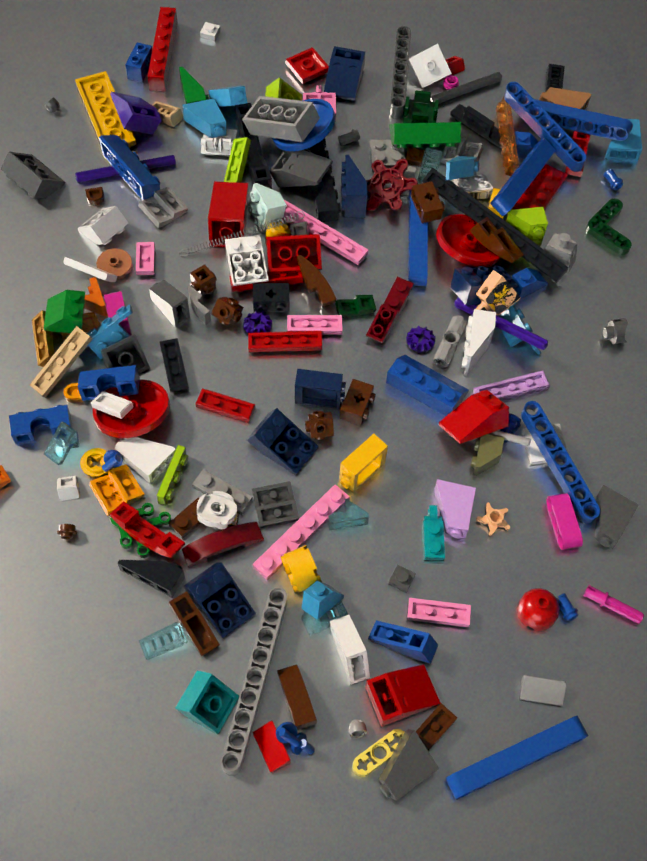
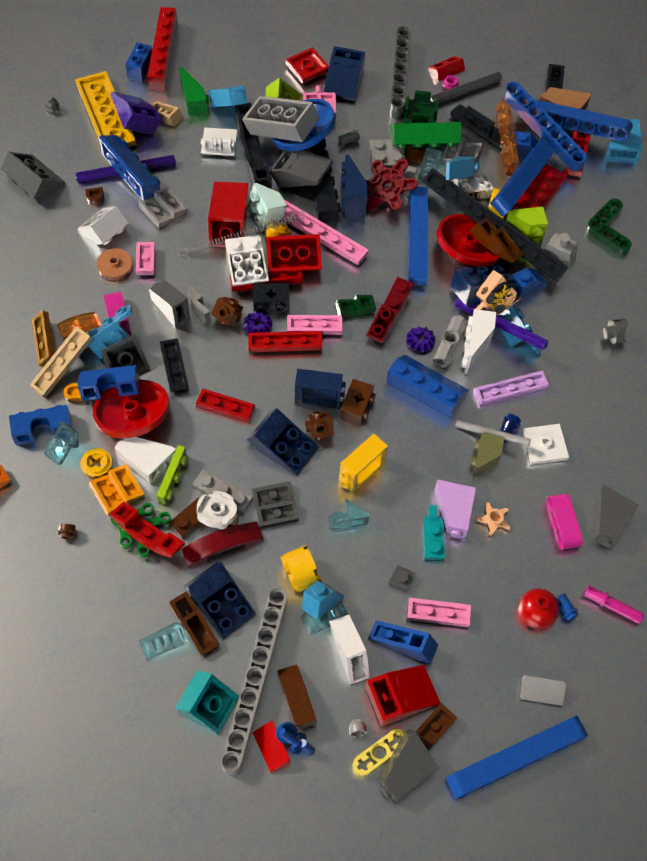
(65, 311): green slope -> none
(68, 488): white slope -> none
(89, 269): white tile -> none
(94, 300): orange slope -> none
(112, 404): white tile -> none
(112, 460): blue plate -> none
(157, 574): black slope -> none
(203, 280): reddish brown brick -> none
(205, 117): dark azure slope -> none
(210, 31): white plate -> none
(237, 160): lime plate -> none
(300, 228): dark grey tile -> none
(301, 531): bright pink plate -> none
(316, 282): reddish brown slope -> none
(427, 202): reddish brown brick -> none
(430, 66): white plate -> none
(476, 417): red slope -> none
(560, 471): blue beam -> none
(615, 182): blue pin -> none

